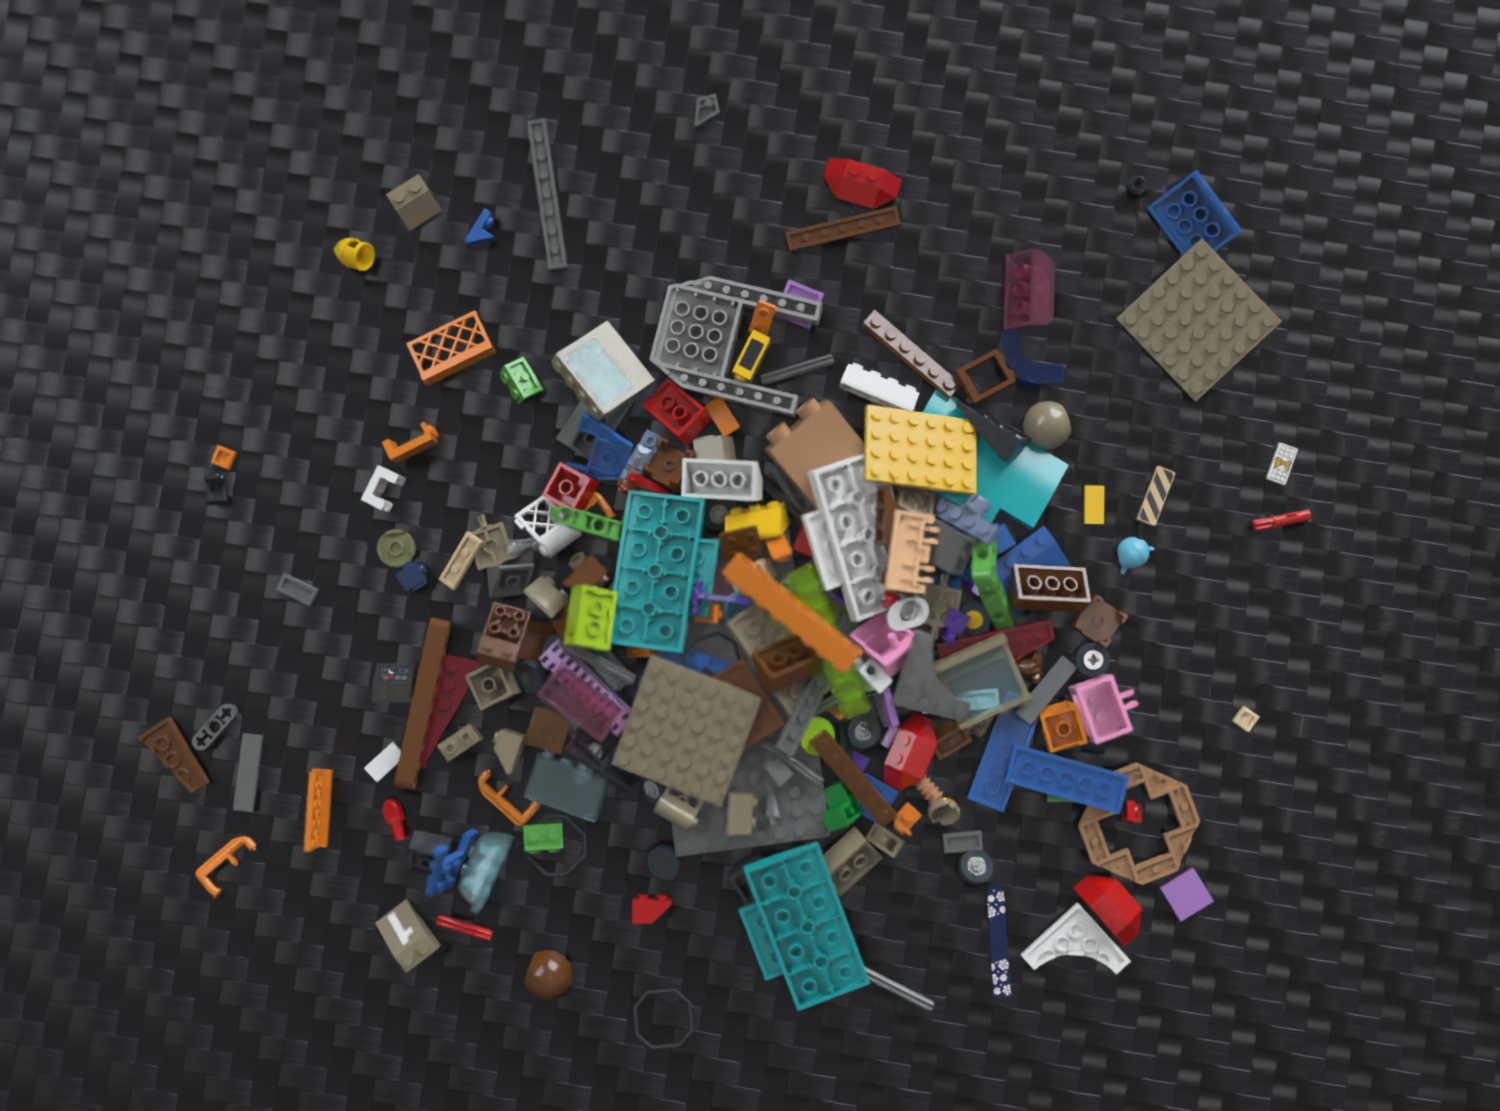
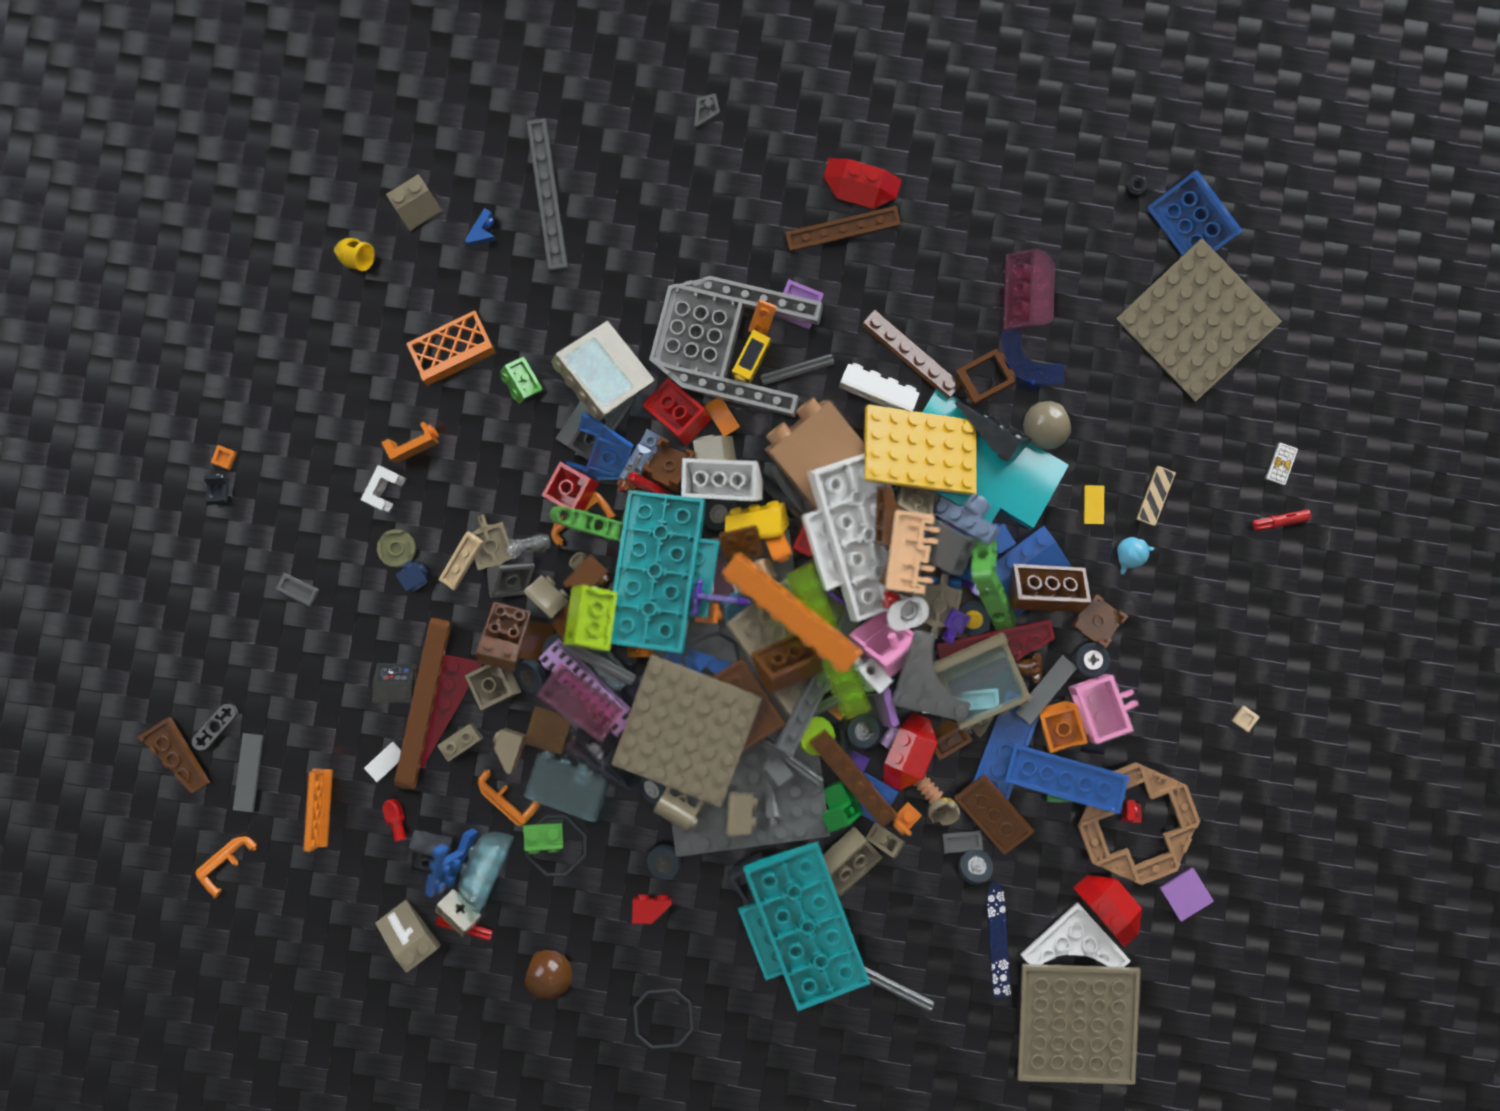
(460, 922): none -> dark tan brick
(554, 539): white piece -> none
(994, 814): none -> reddish brown tile
(1078, 1024): none -> dark tan plate

